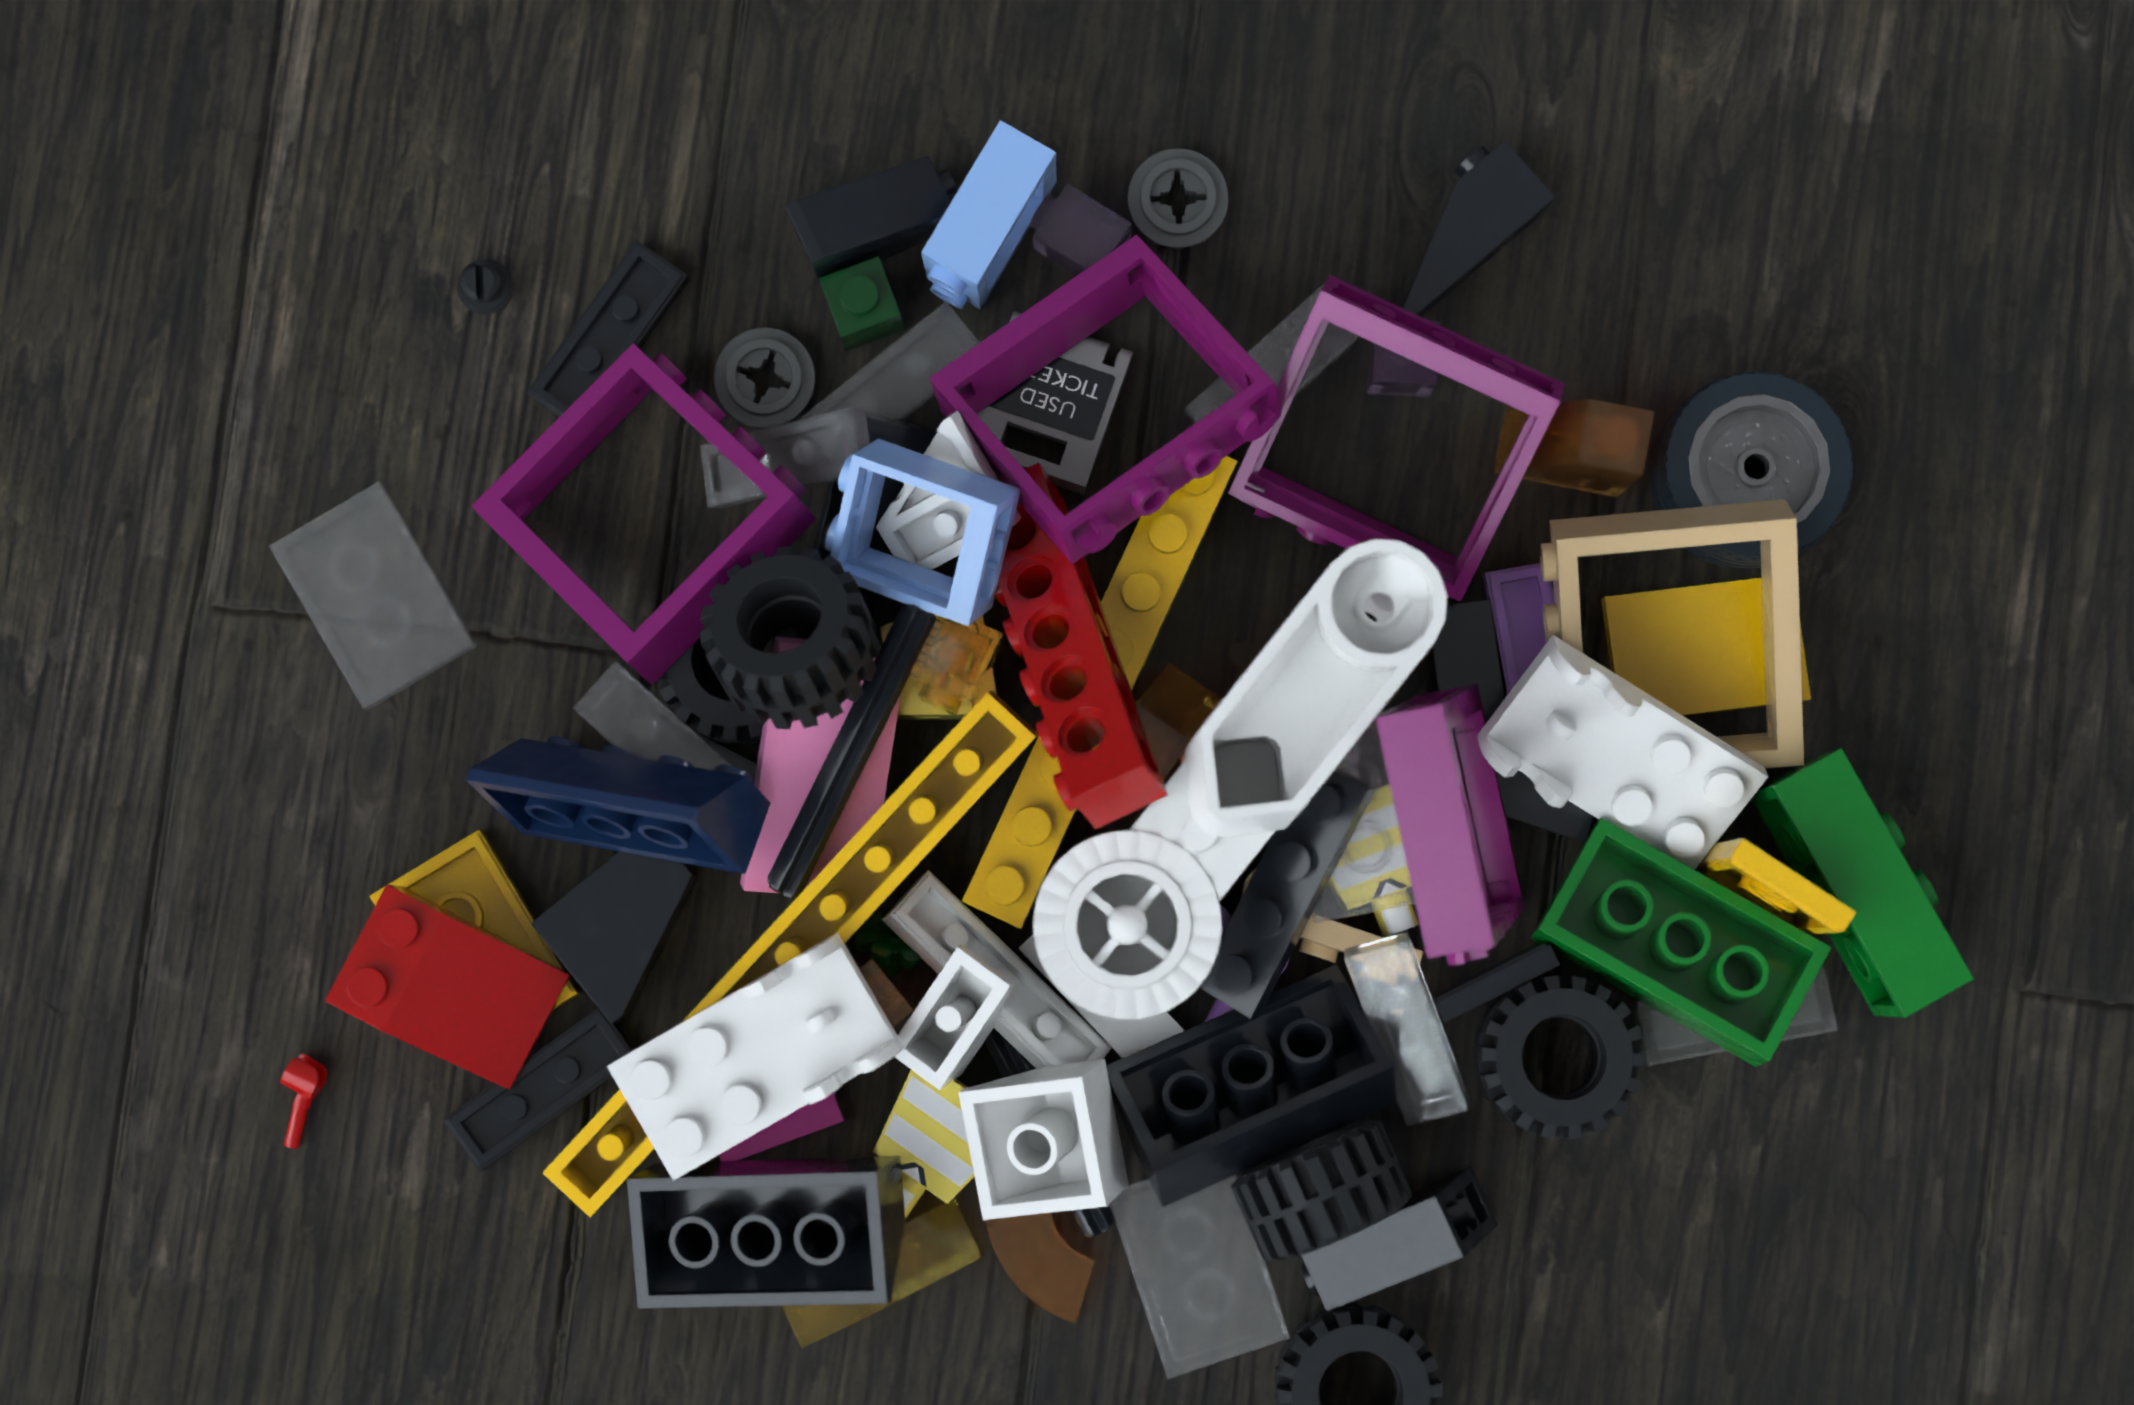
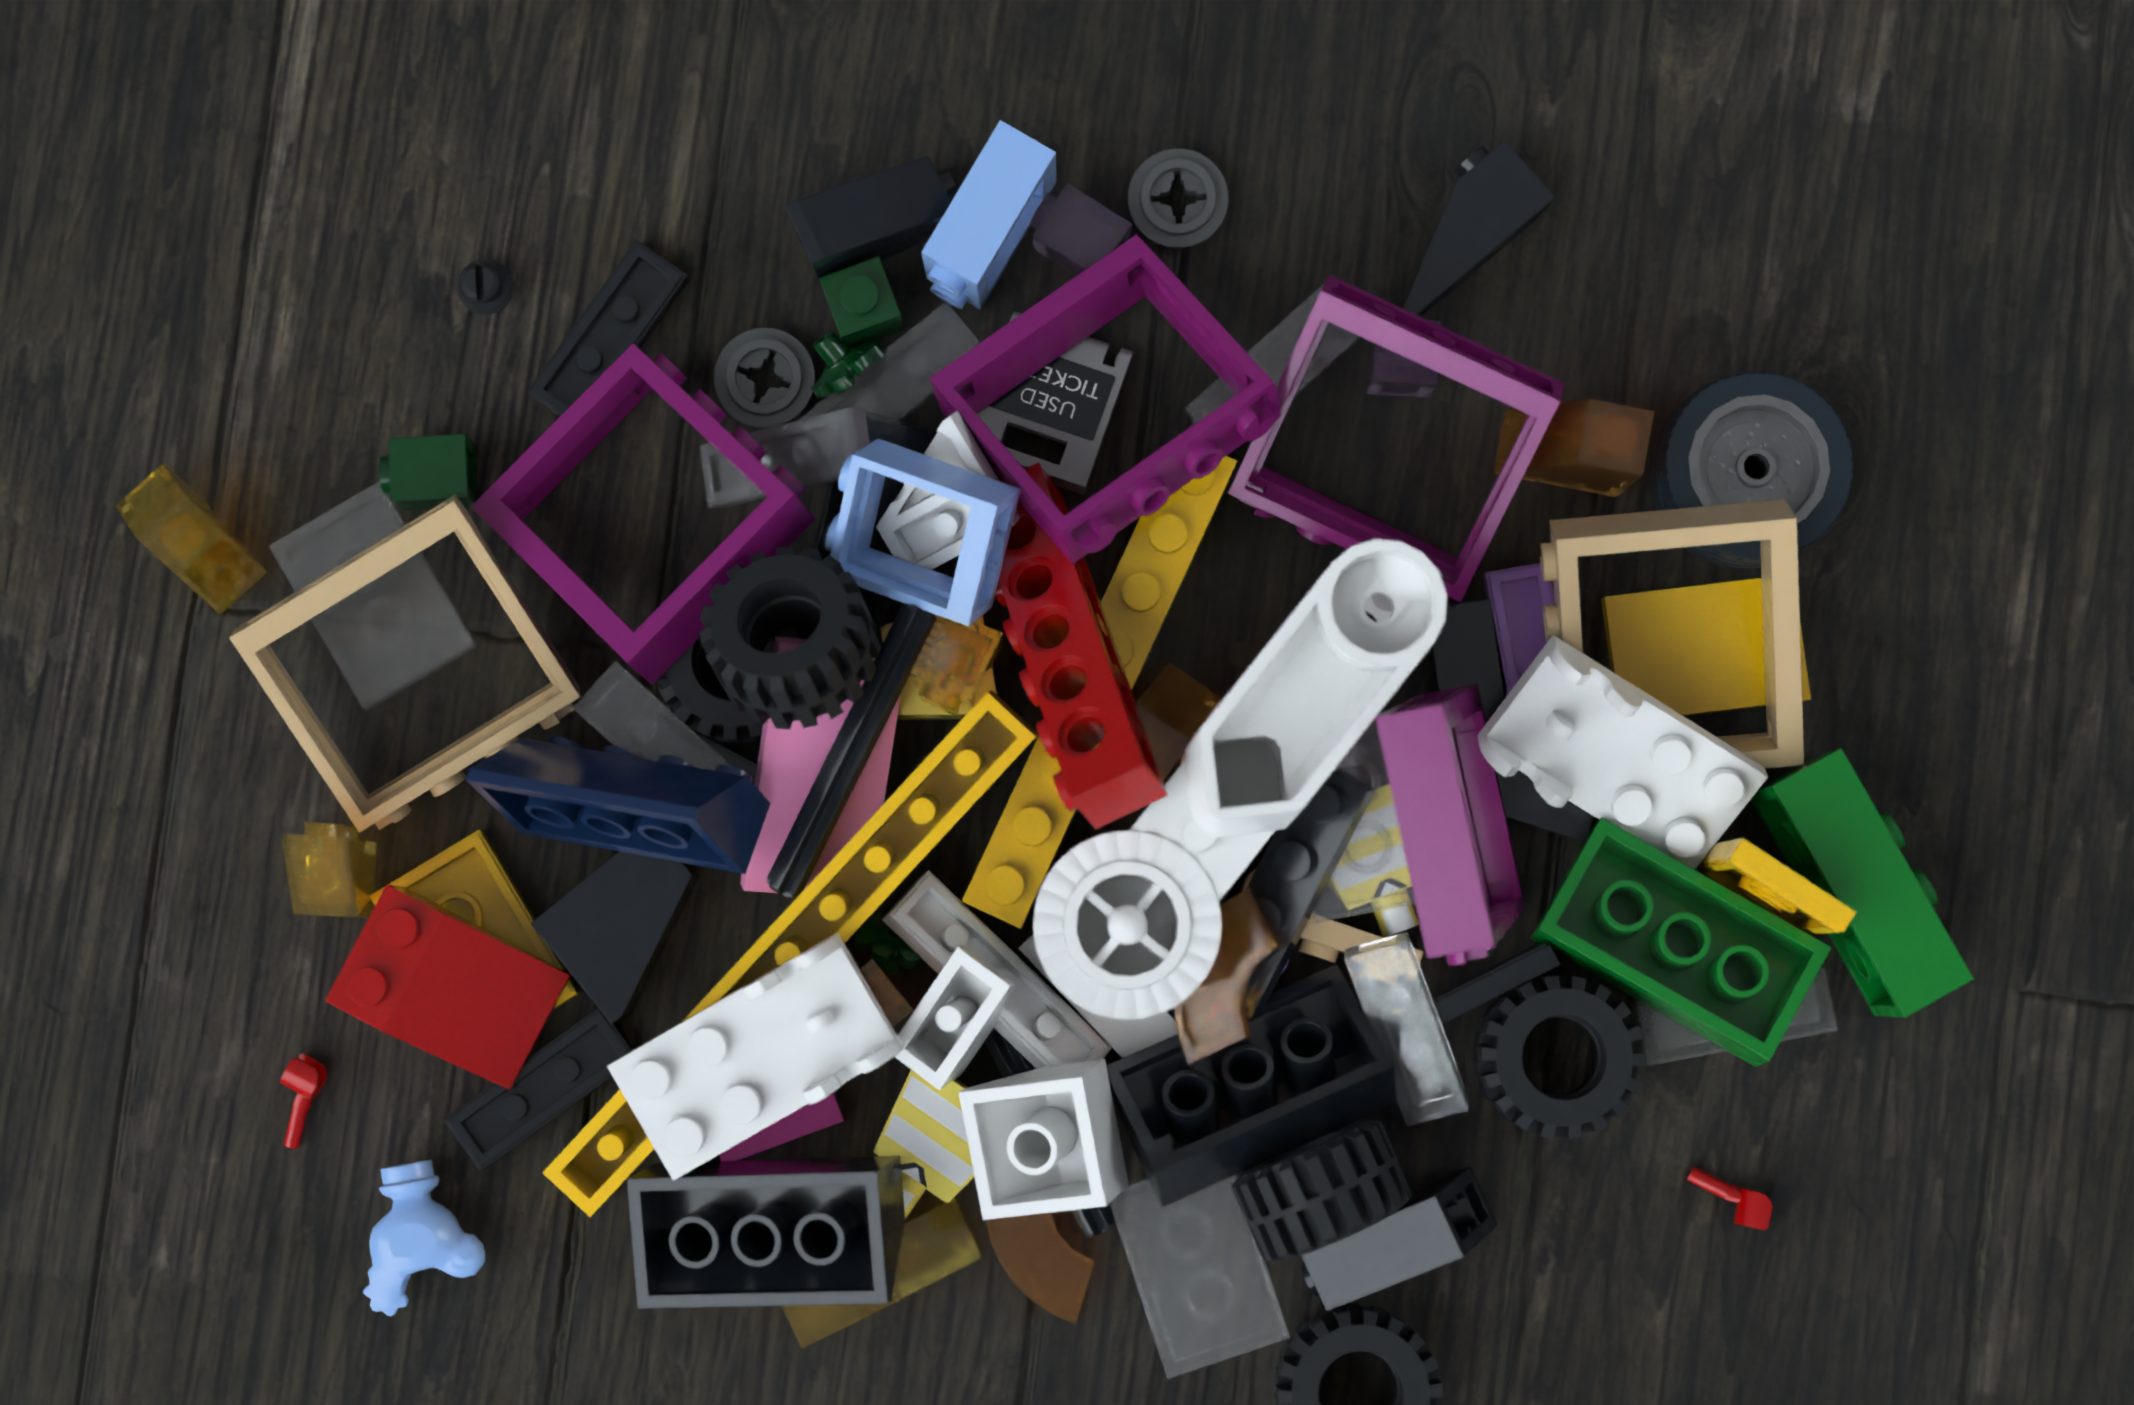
(190, 539): none -> clear yellow slope
(330, 871): none -> clear yellow slope
(415, 1237): none -> light blue animal
(429, 470): none -> dark green brick
(444, 768): none -> tan window
(842, 363): none -> dark green plant
(1215, 1011): none -> clear orange tile
(1752, 1207): none -> red hand

